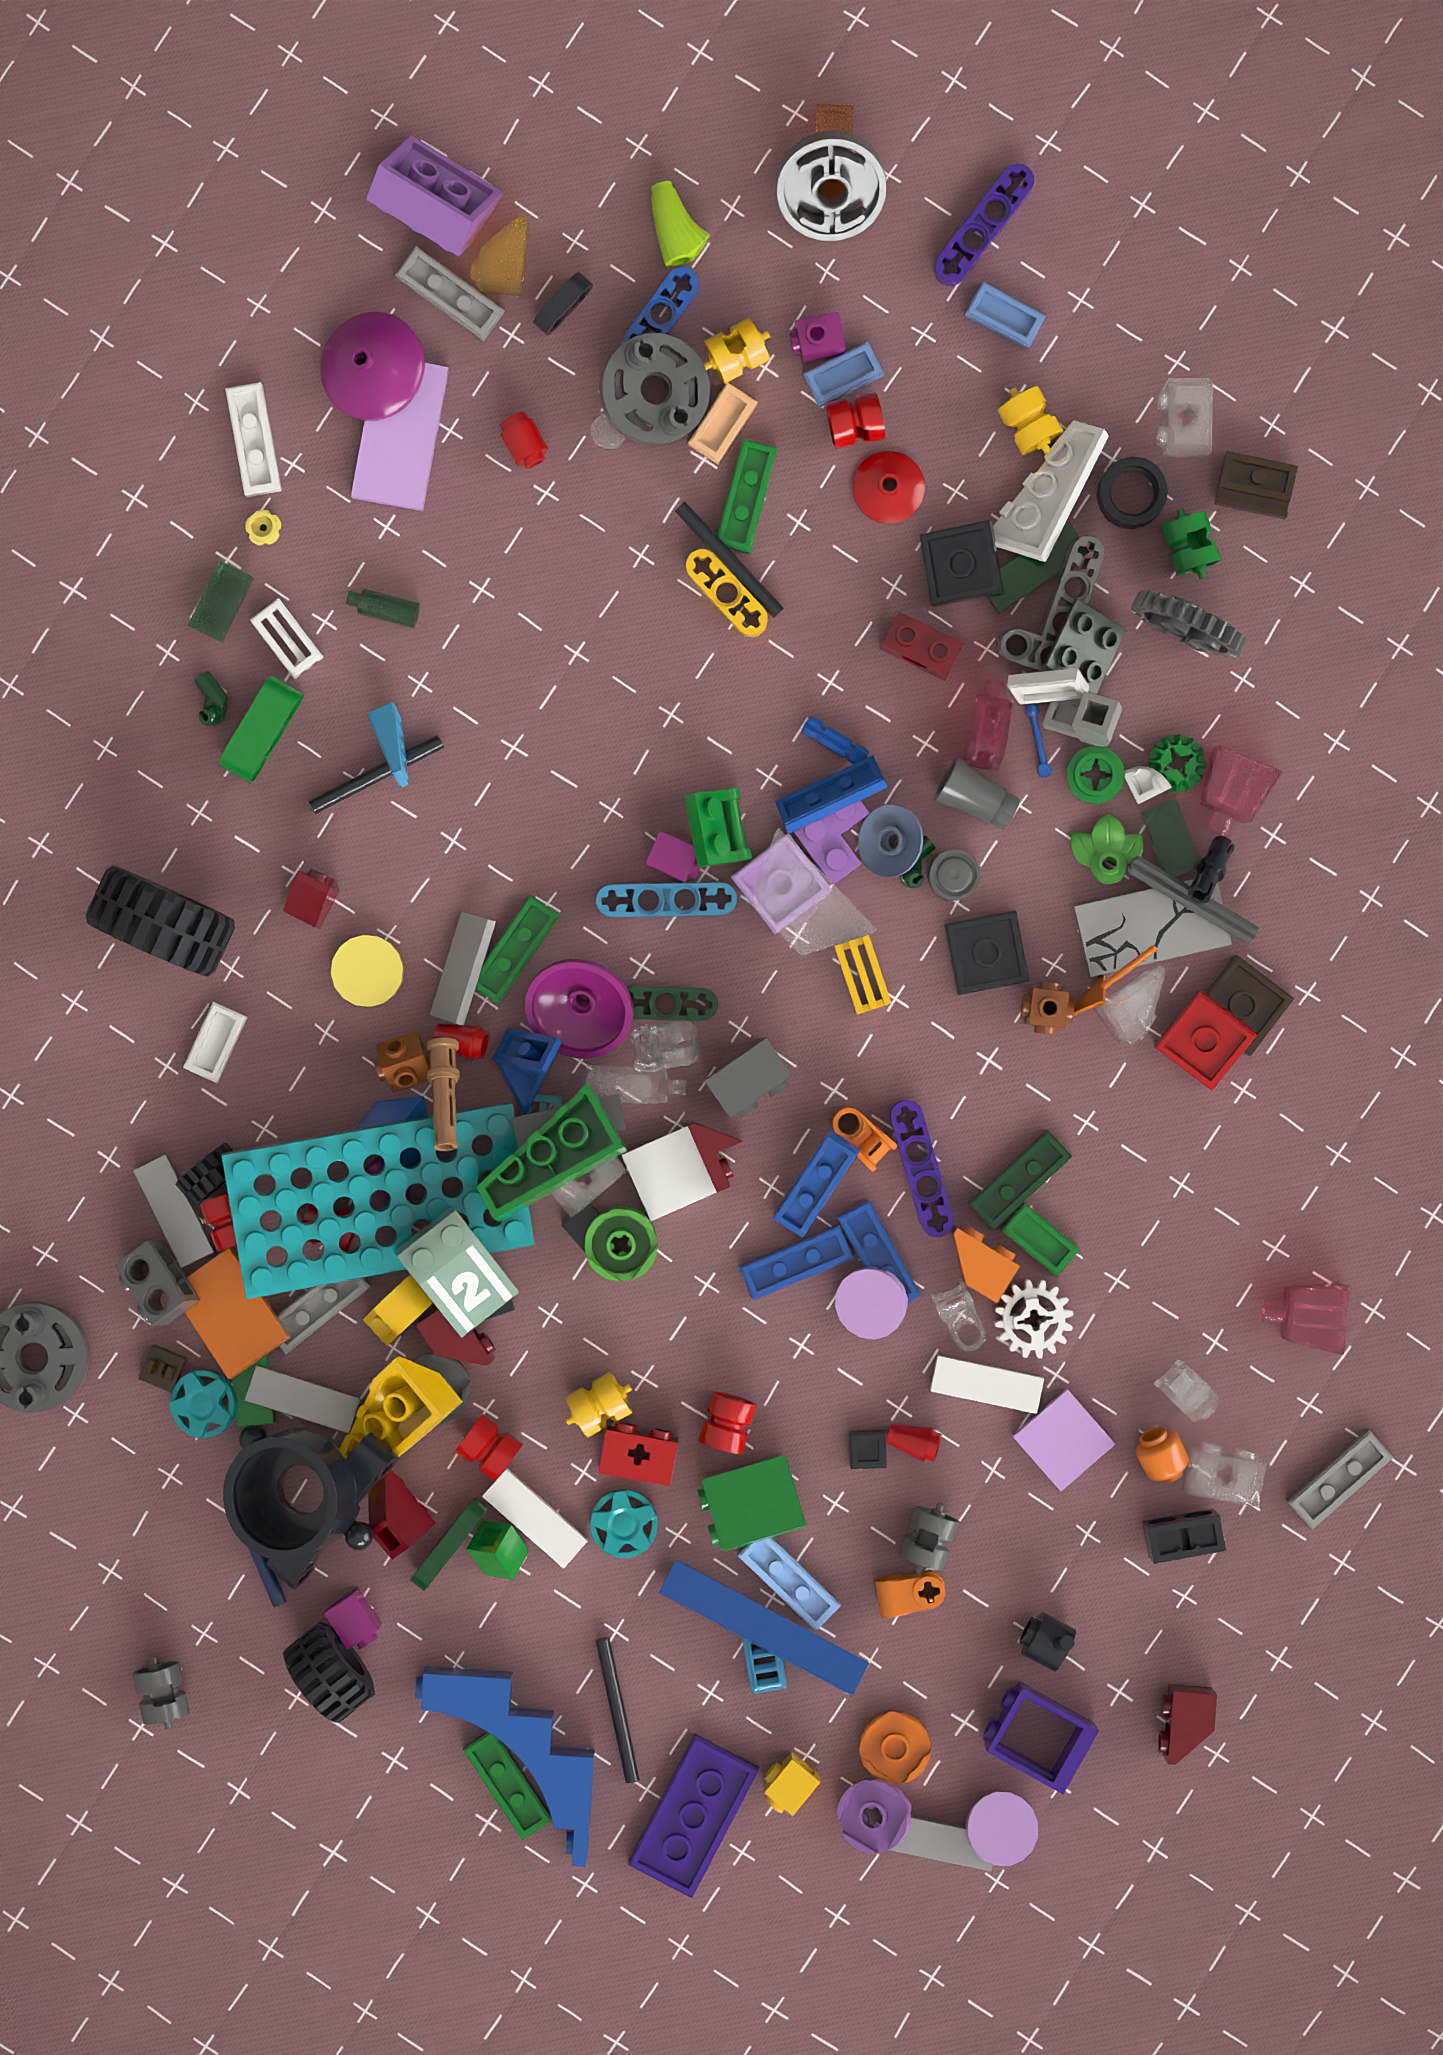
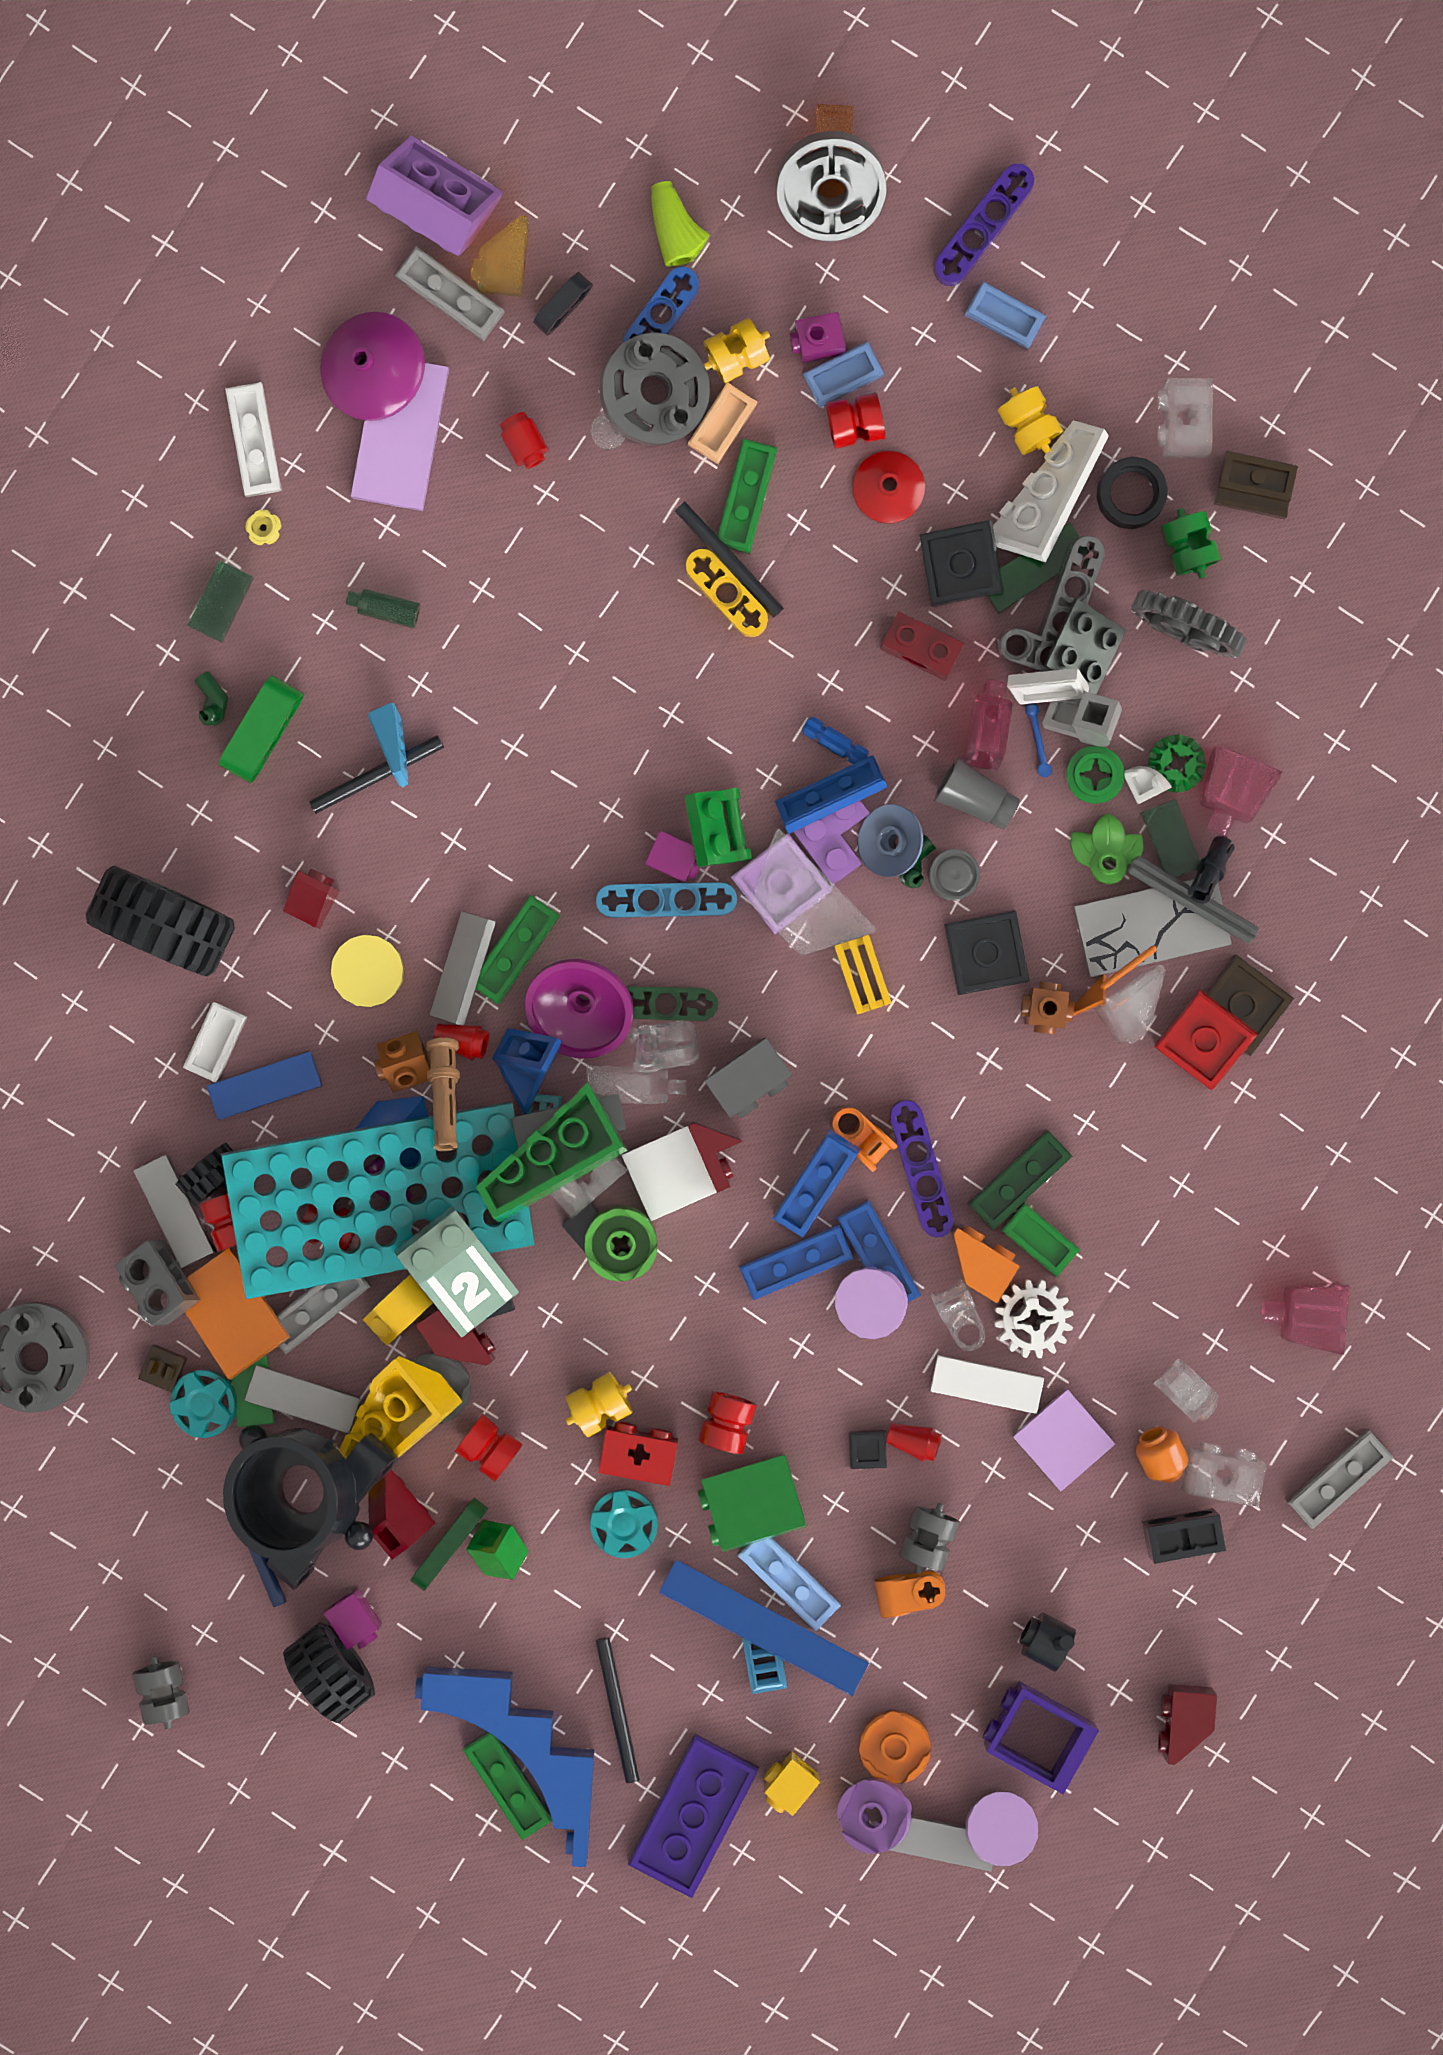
(264, 1085): none -> blue tile
(305, 663): white tile -> none
(535, 1518): white tile -> none

